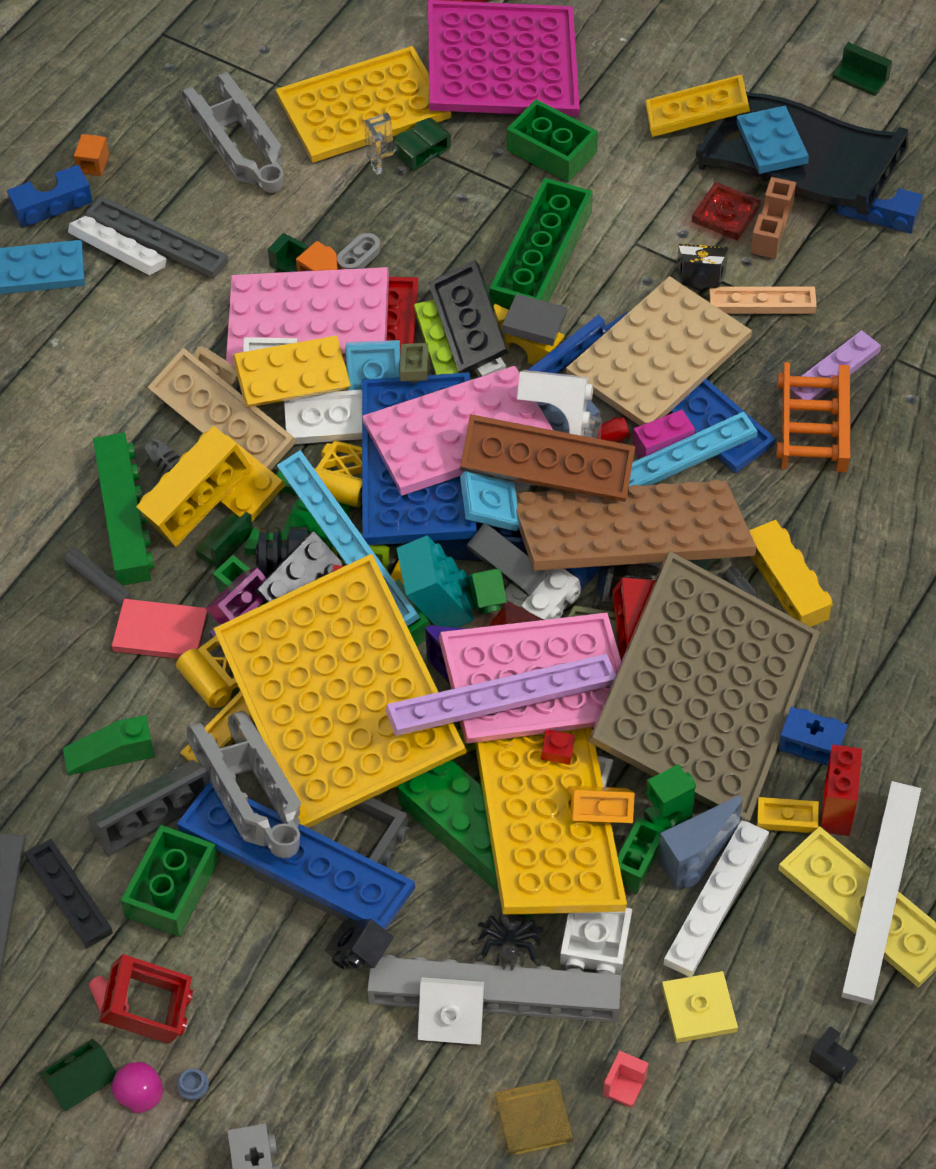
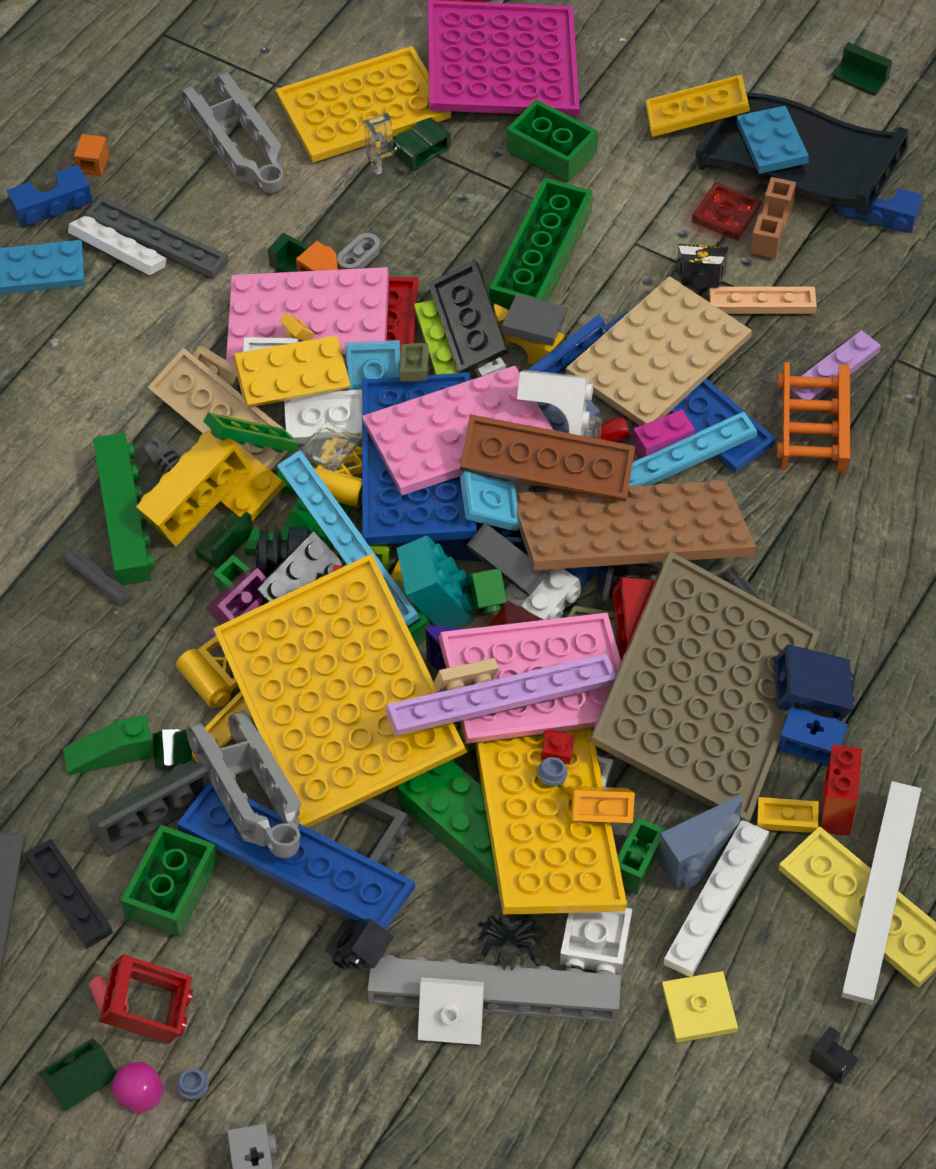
(159, 628): coral tile -> none
(171, 748): none -> dark green panel
(250, 432): none -> green plate
(296, 328): none -> yellow plate
(330, 446): none -> clear piece
(465, 675): none -> tan plate
(533, 1117): clear yellow tile -> none
(552, 772): none -> sand blue plate
(625, 1079): coral panel -> none
(671, 797): green arch -> none
(789, 576): yellow brick -> none
(813, 680): none -> dark blue panel

